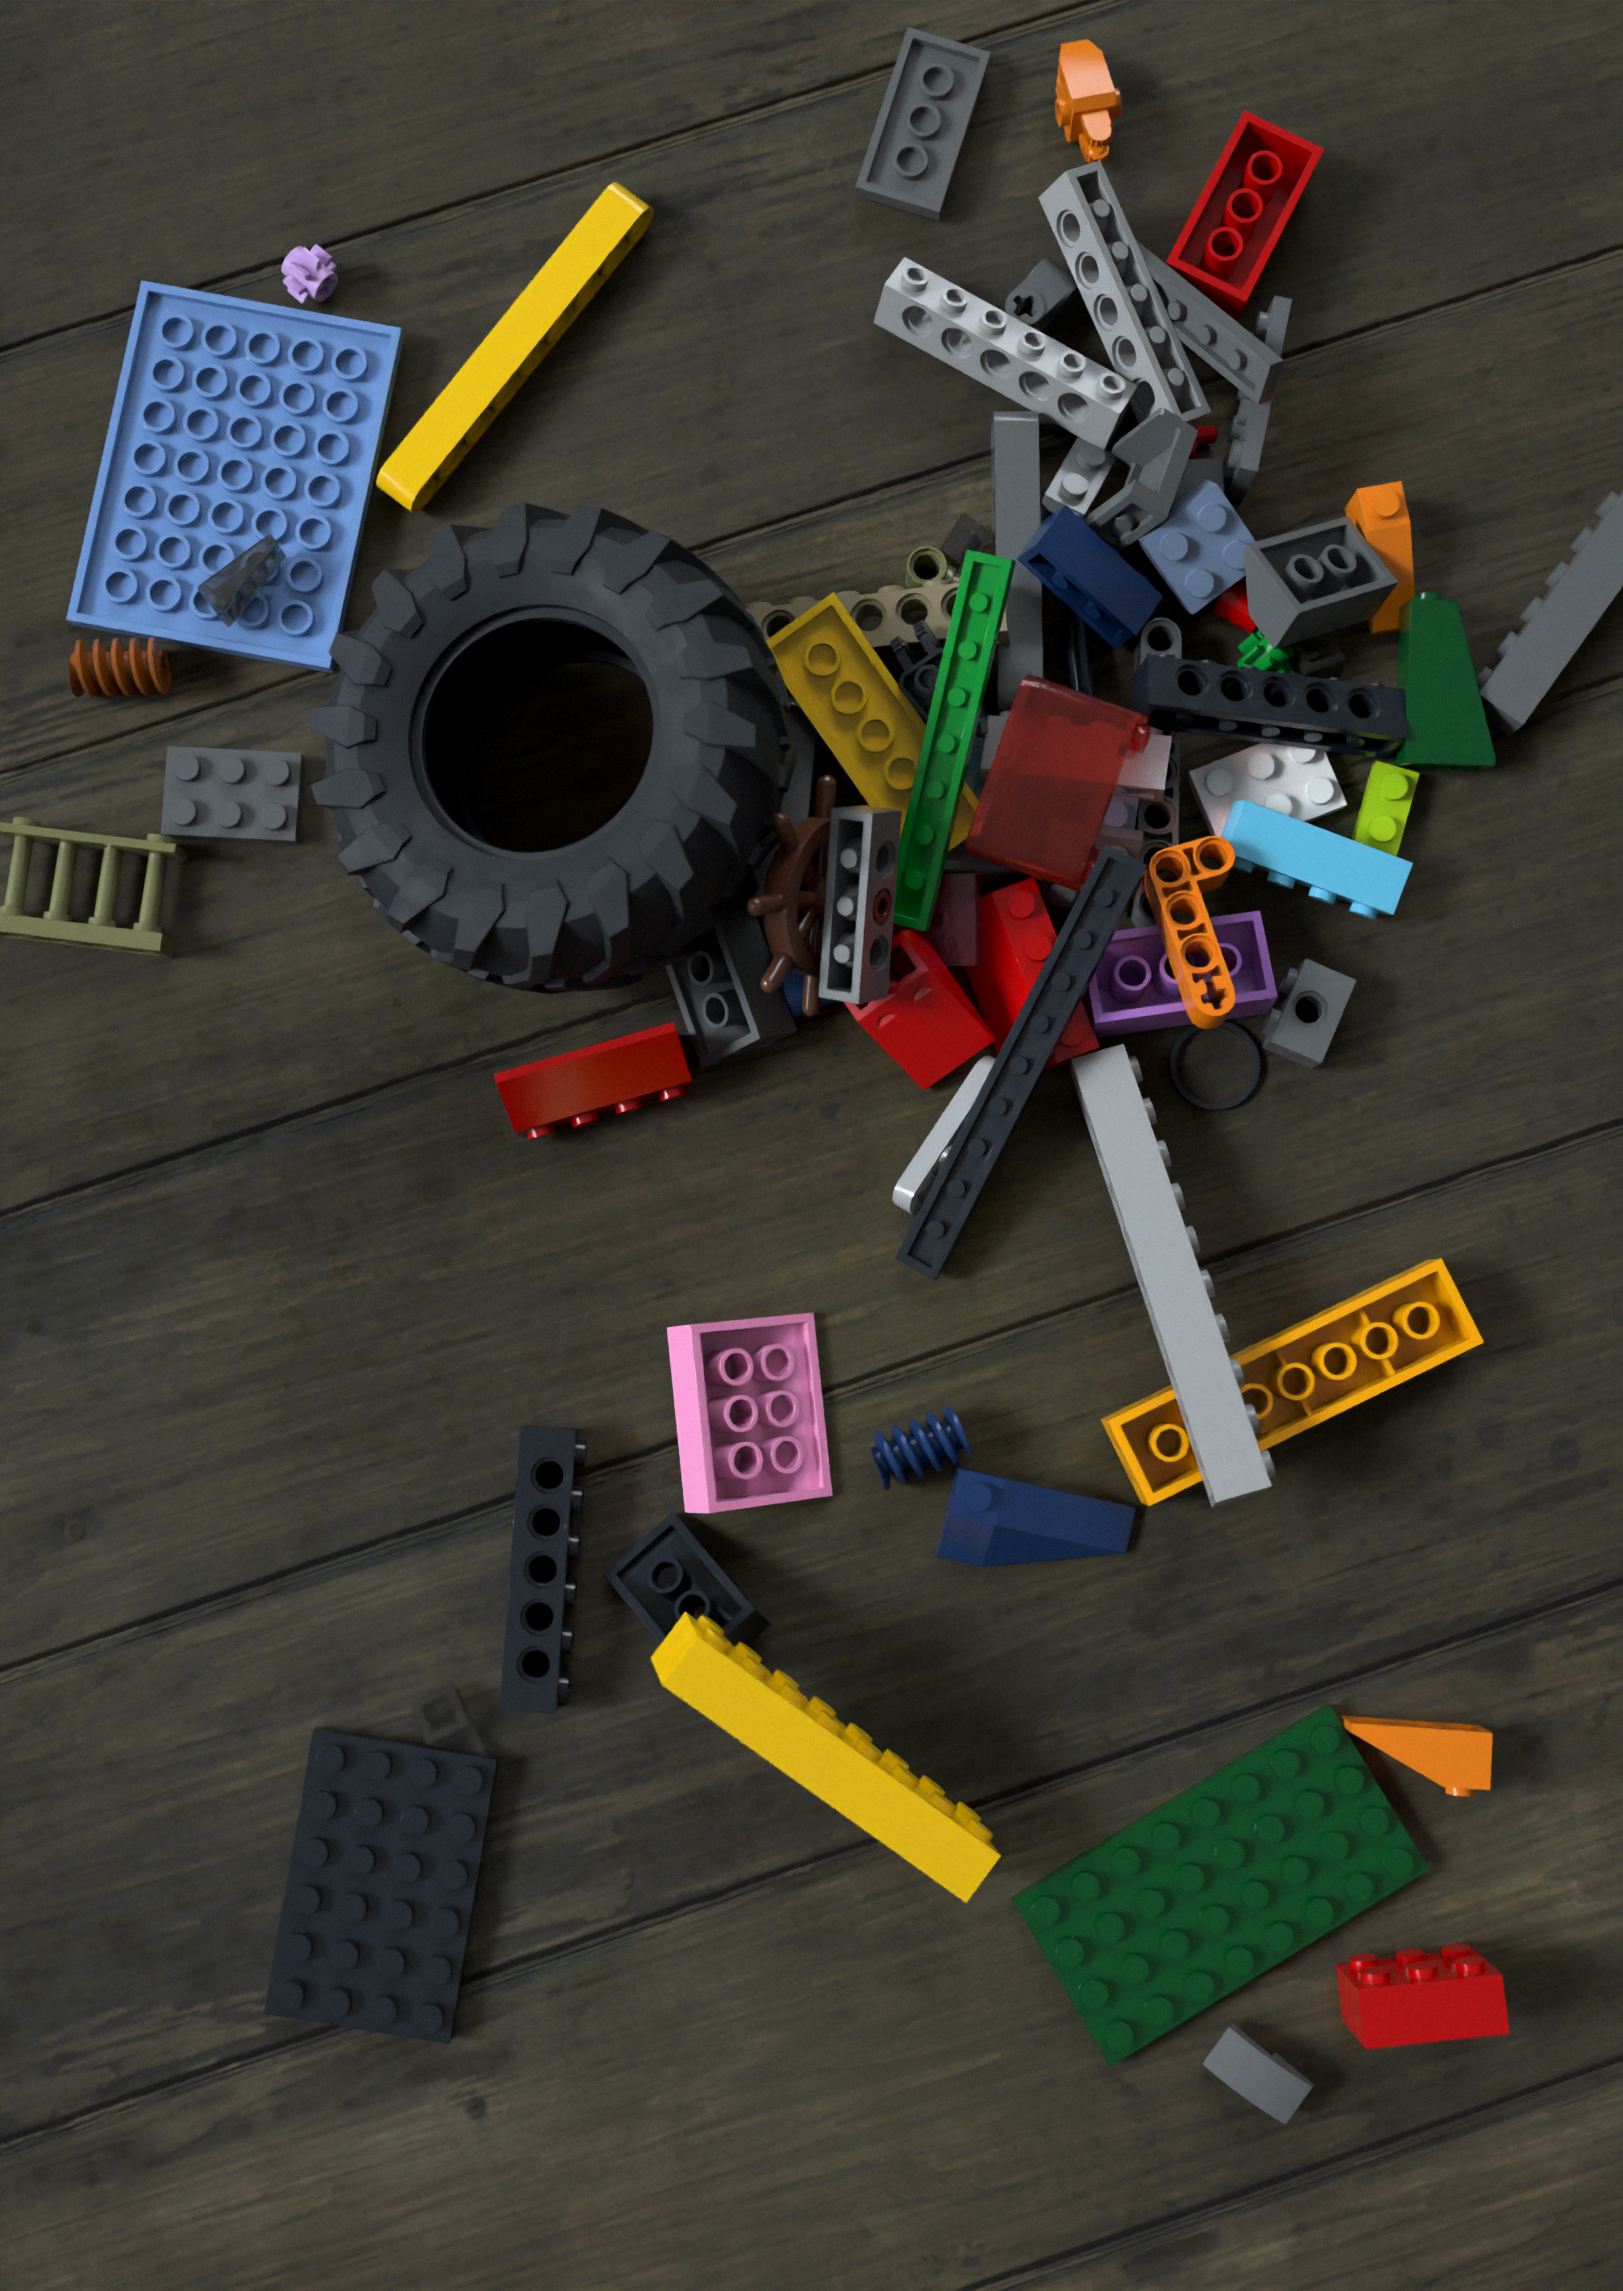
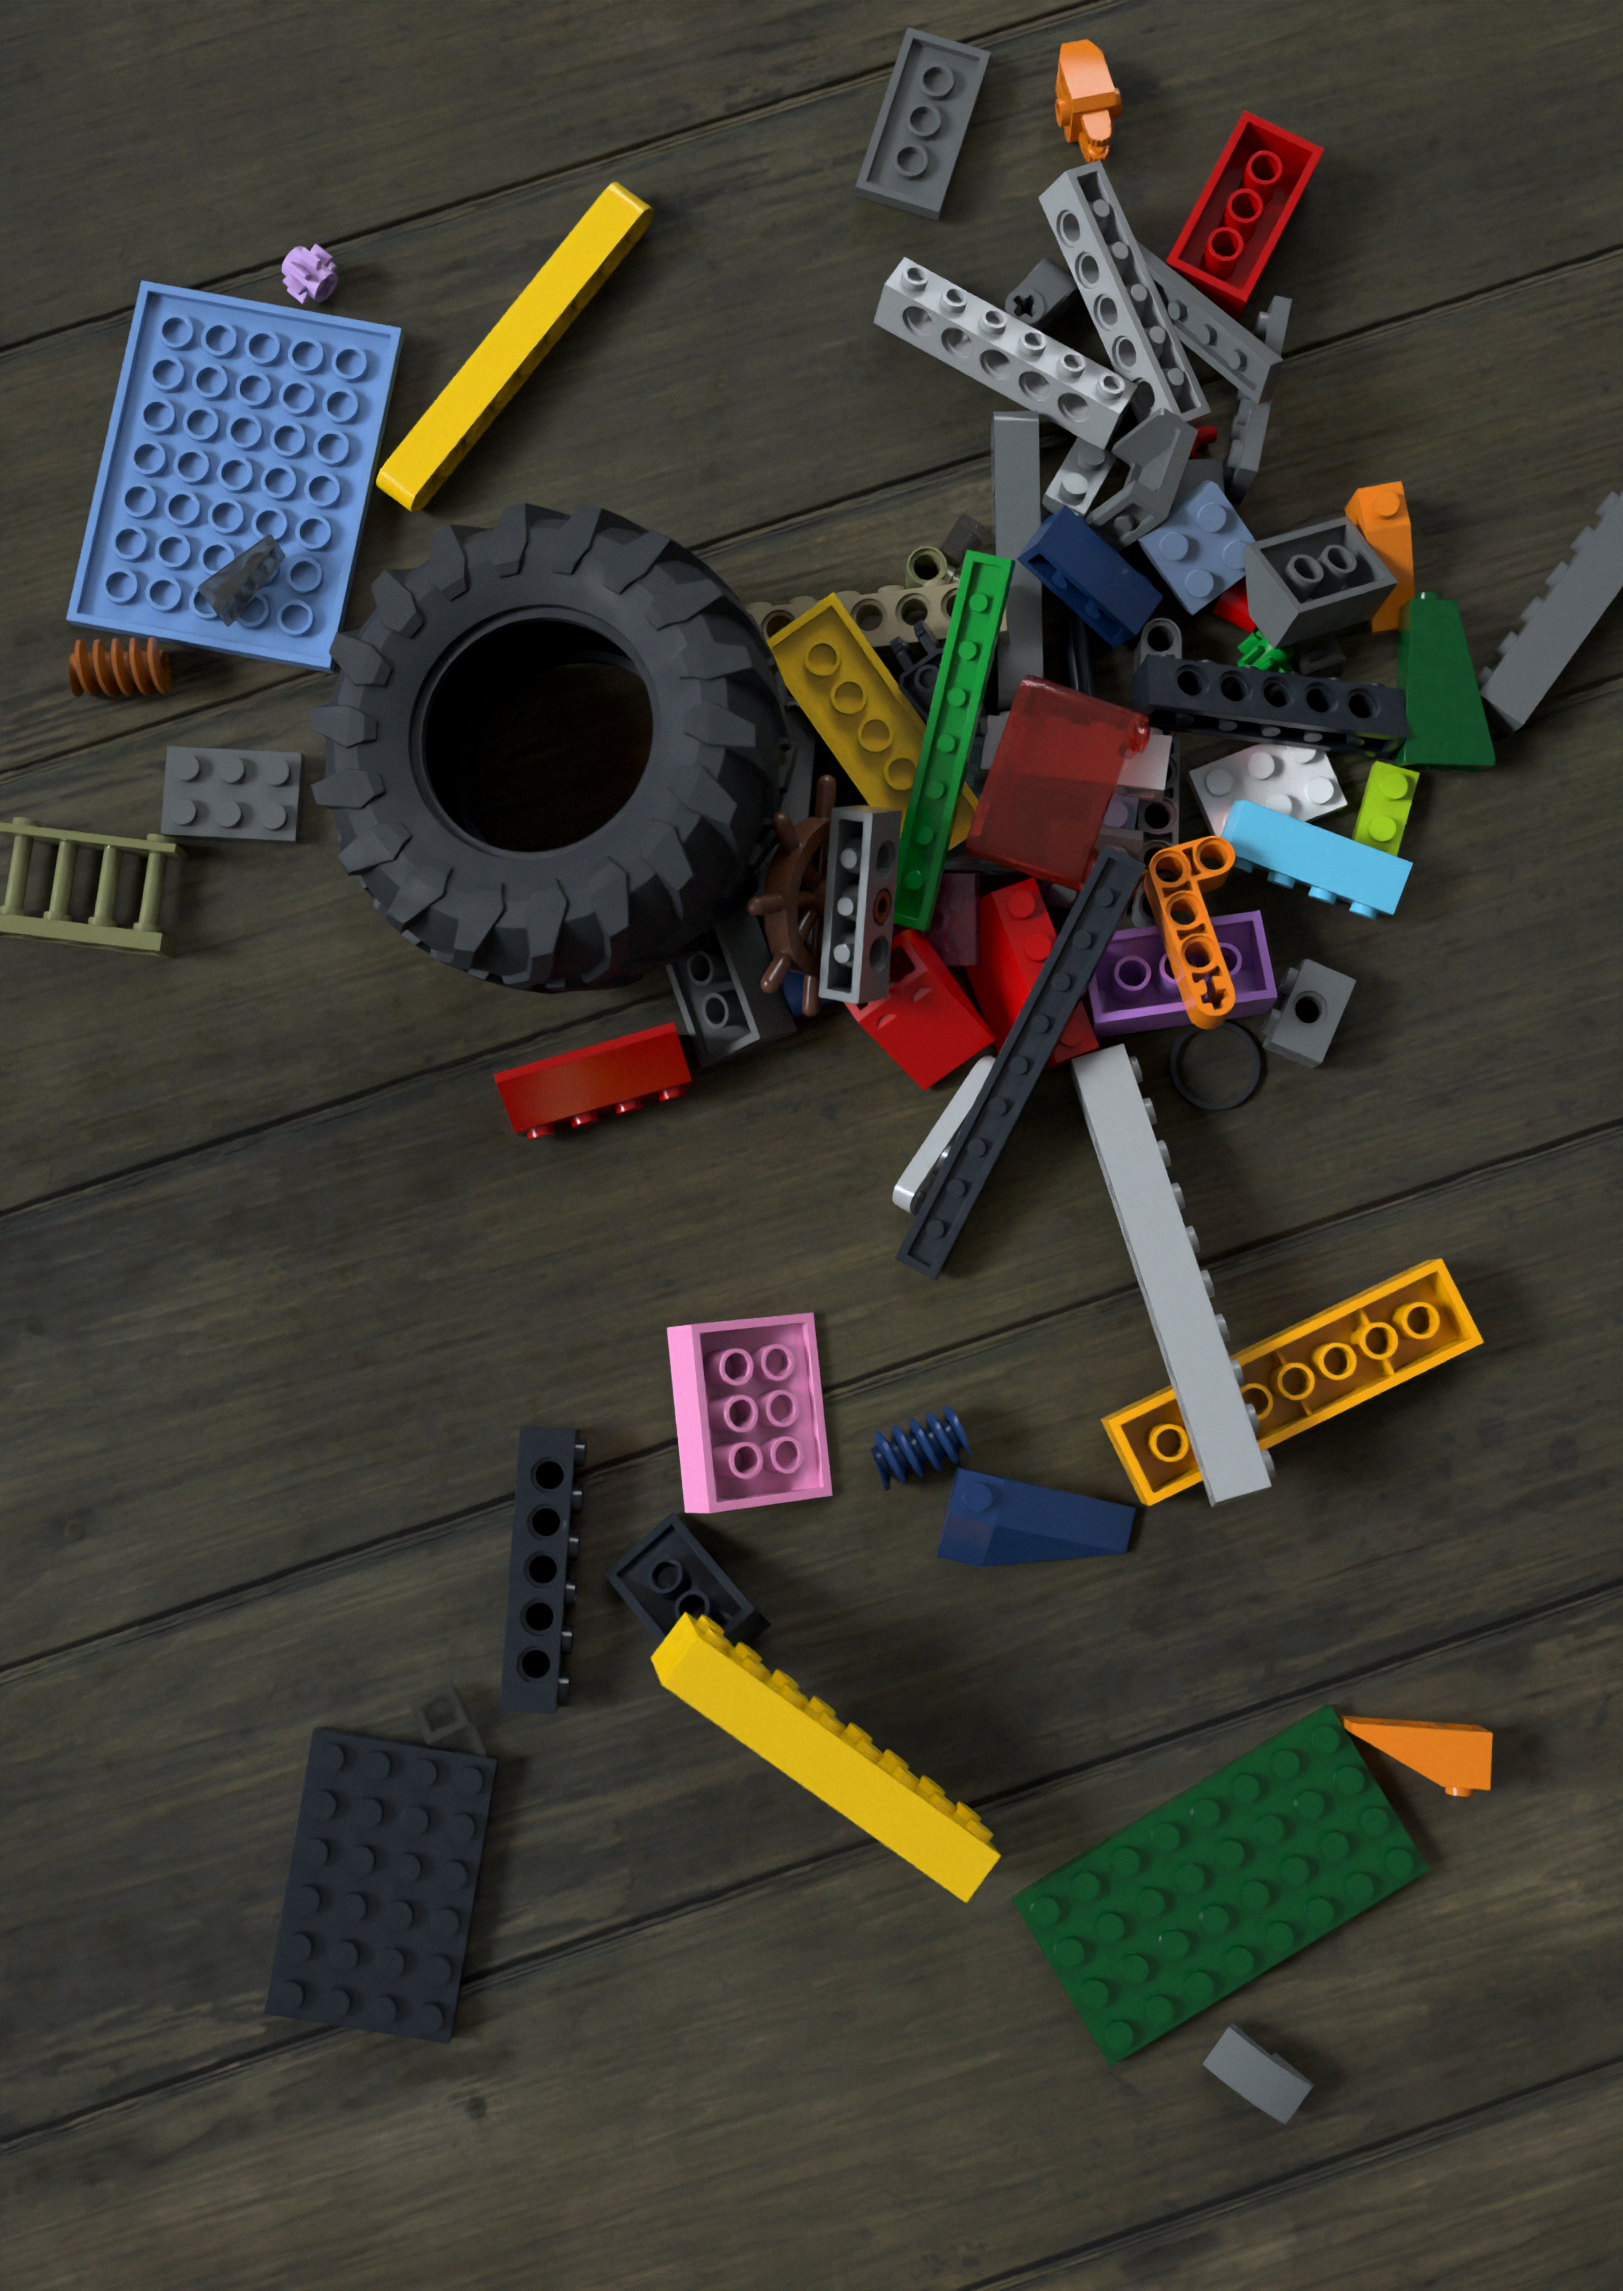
(1421, 1997): red brick -> none

